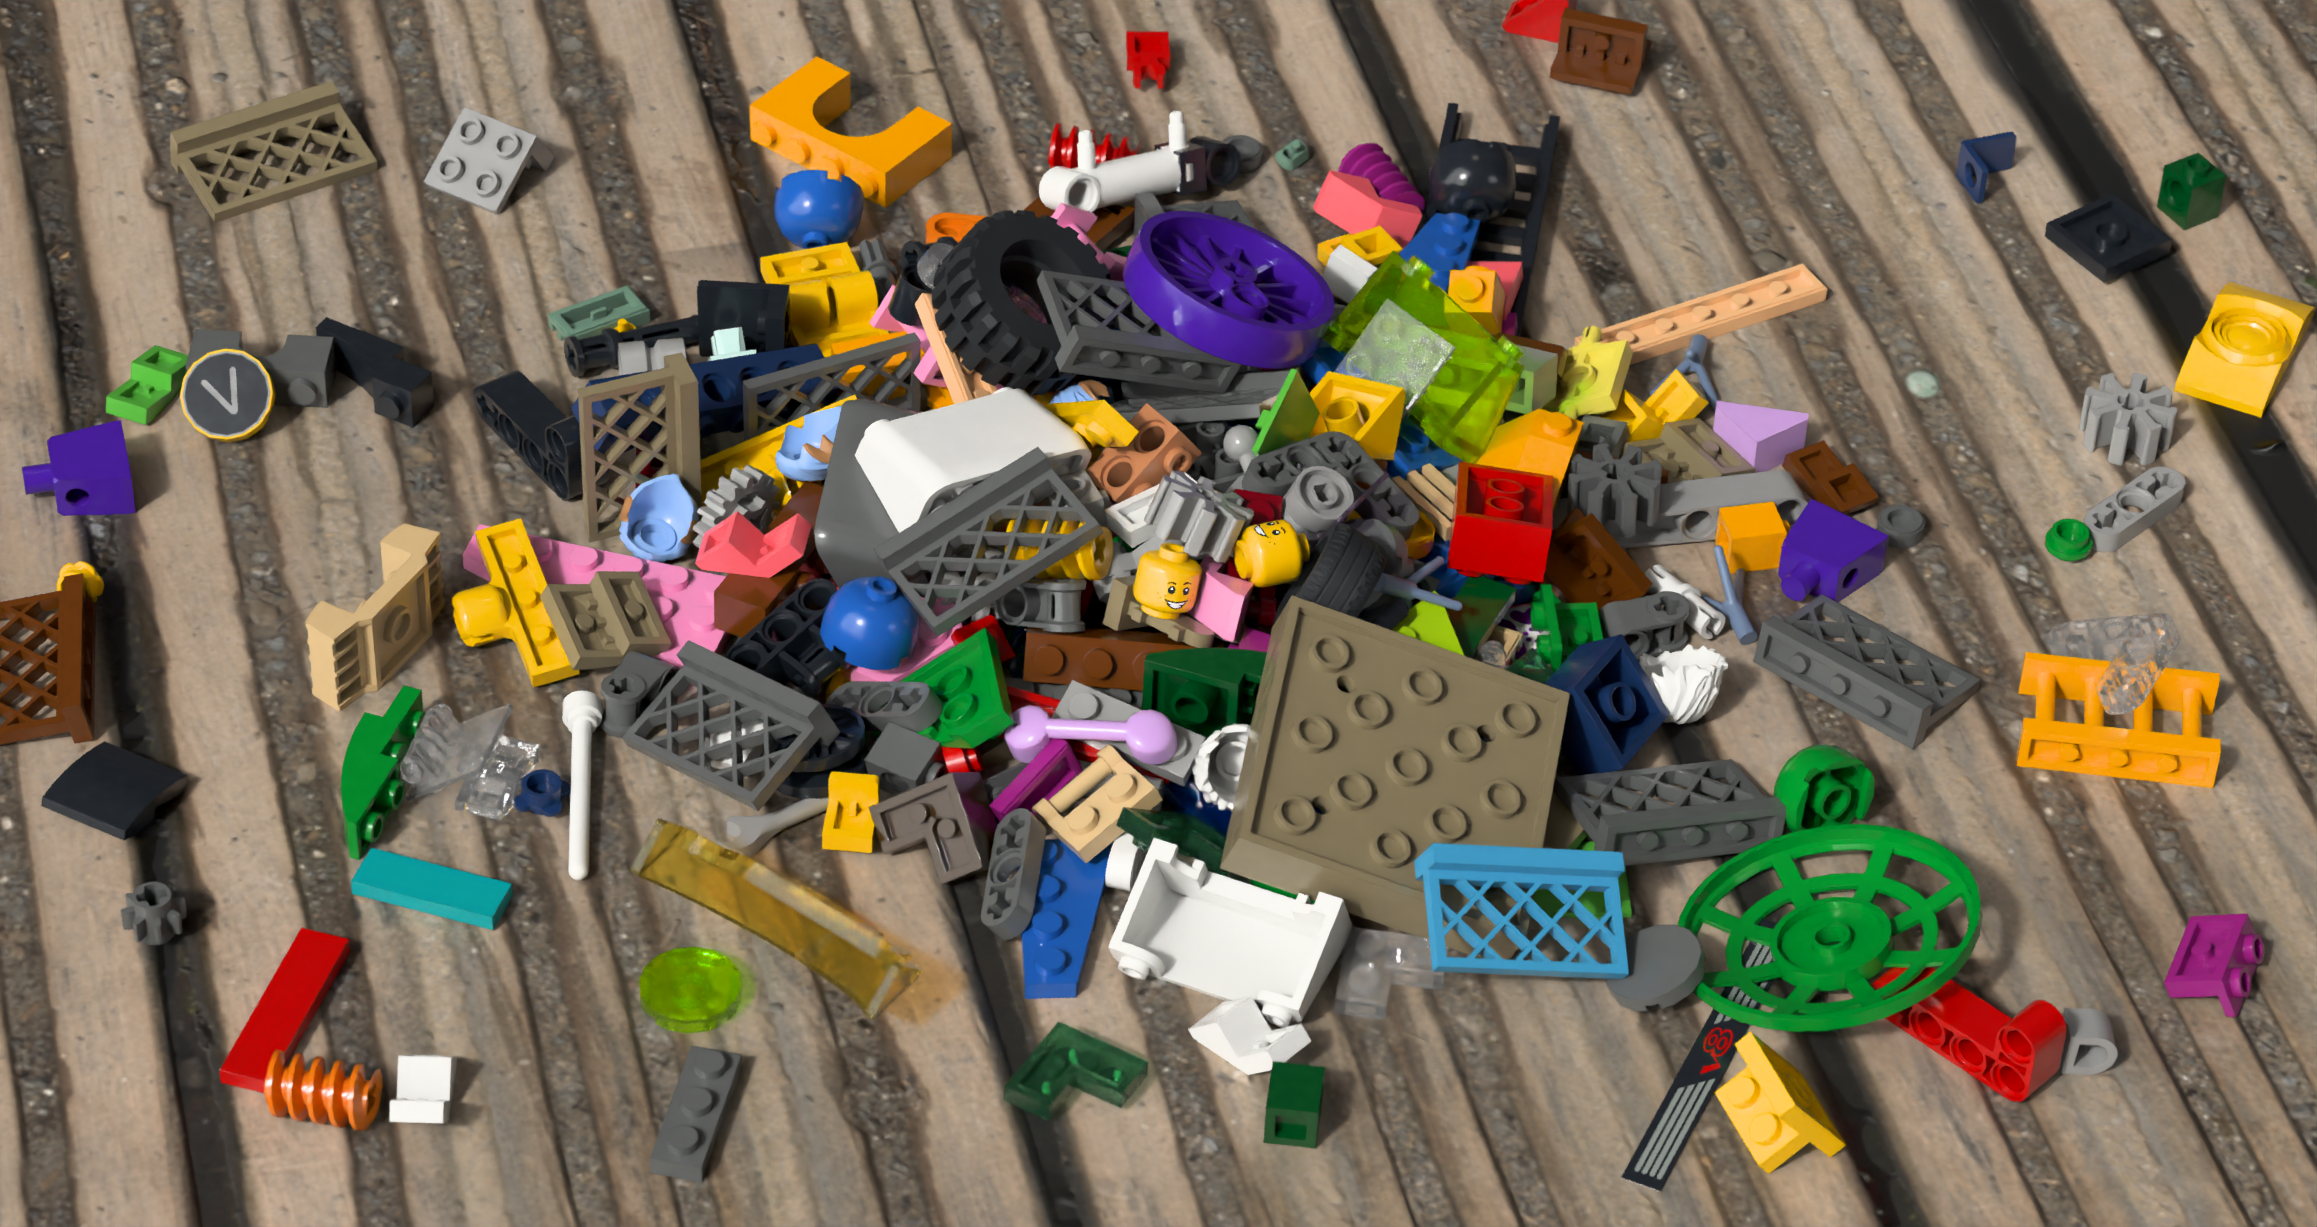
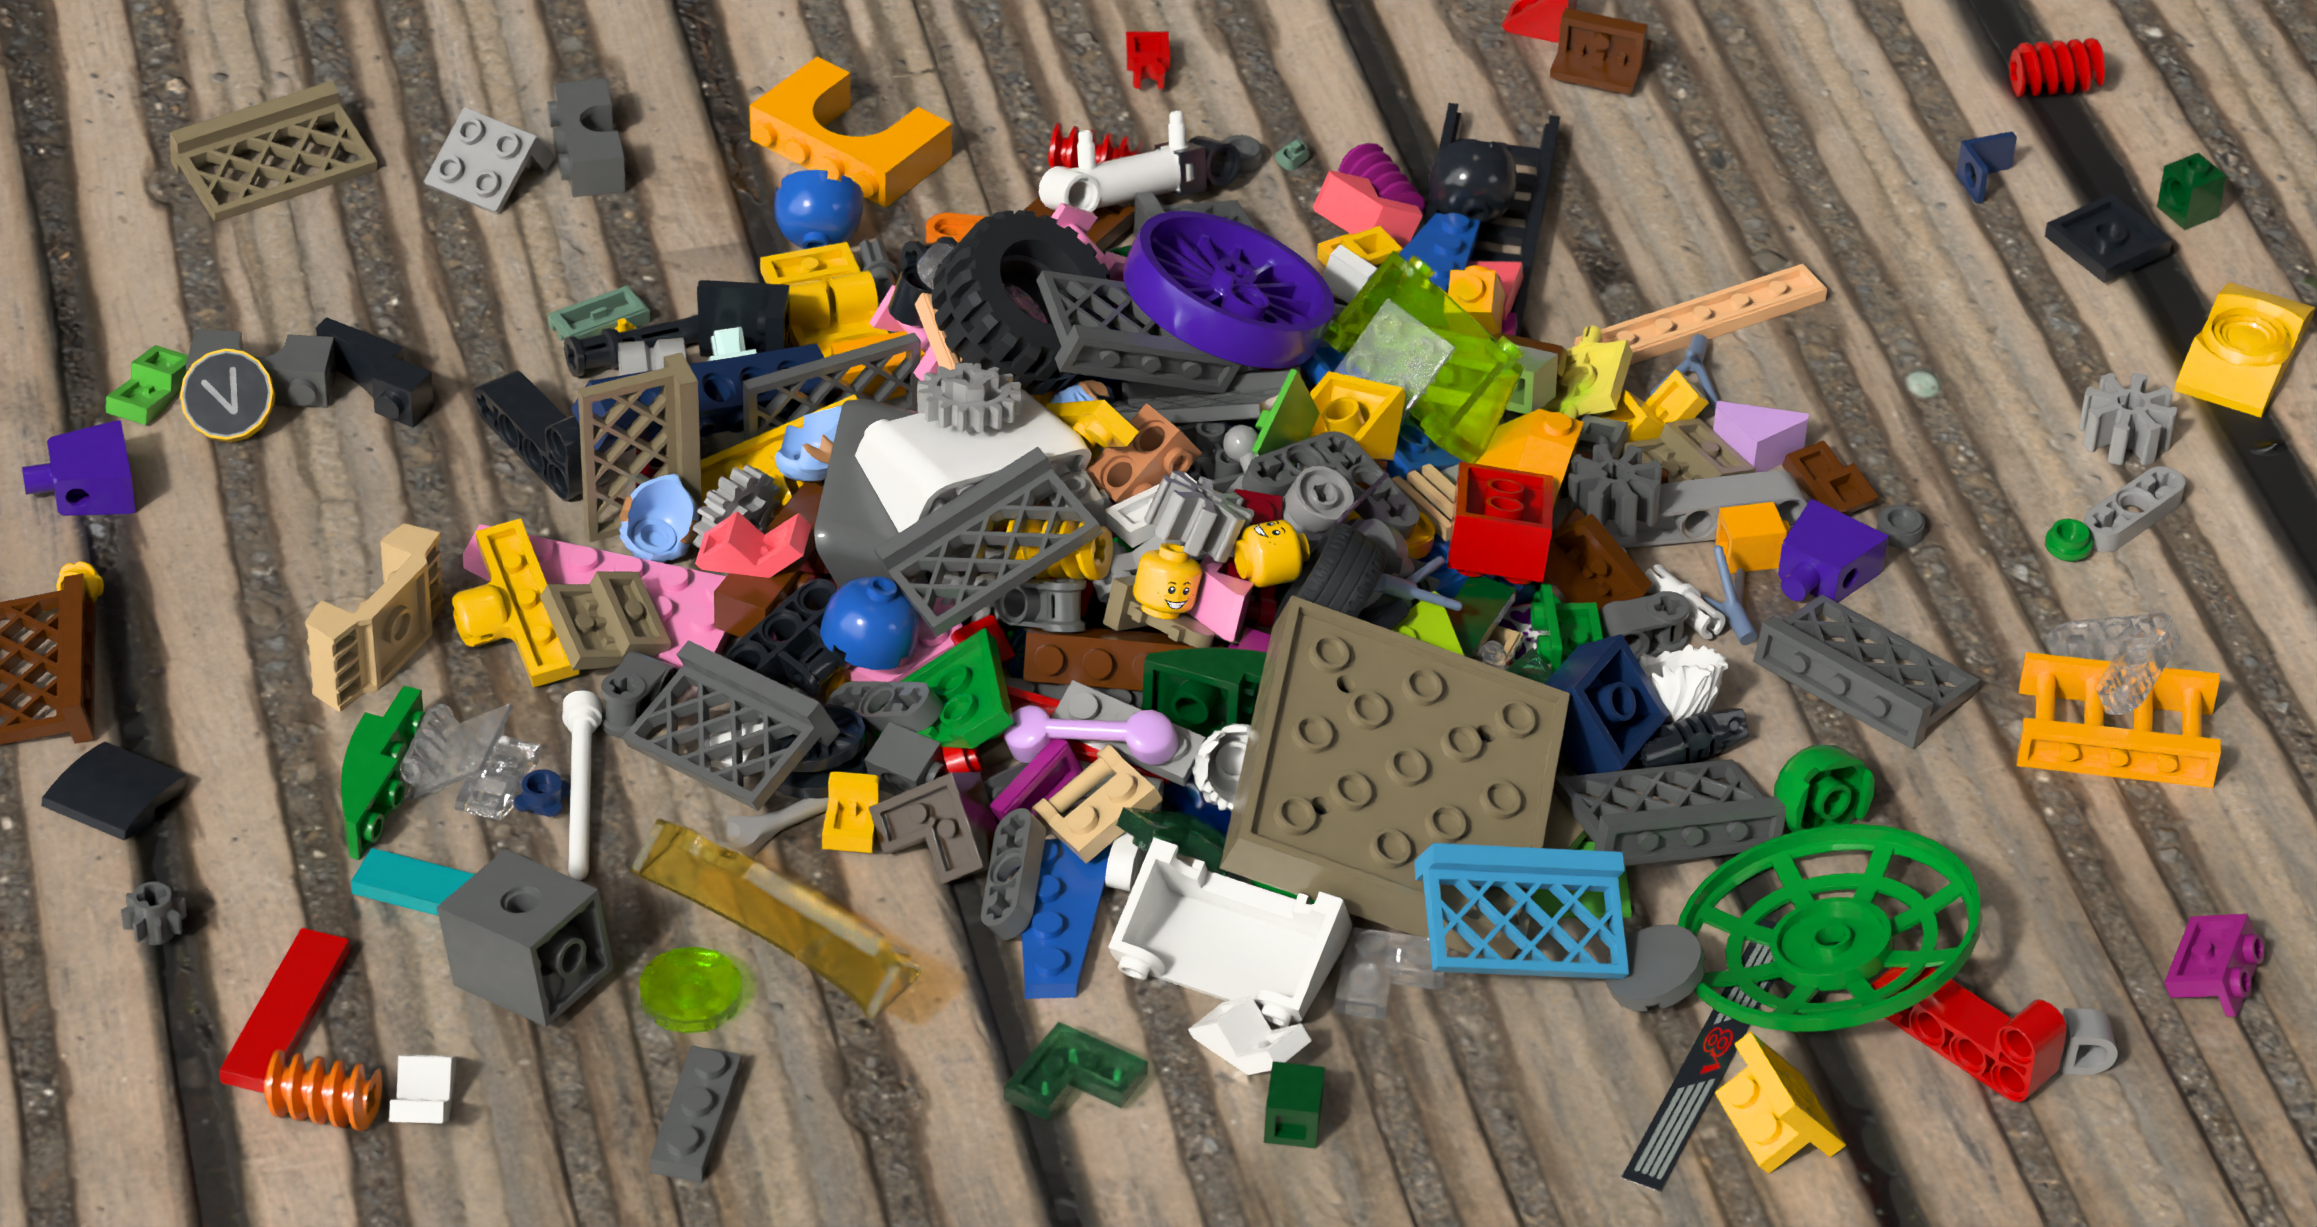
(525, 937): none -> dark grey brick
(586, 138): none -> dark grey arch
(969, 397): none -> light grey gear
(1693, 738): none -> black hinge
(2057, 64): none -> red piece

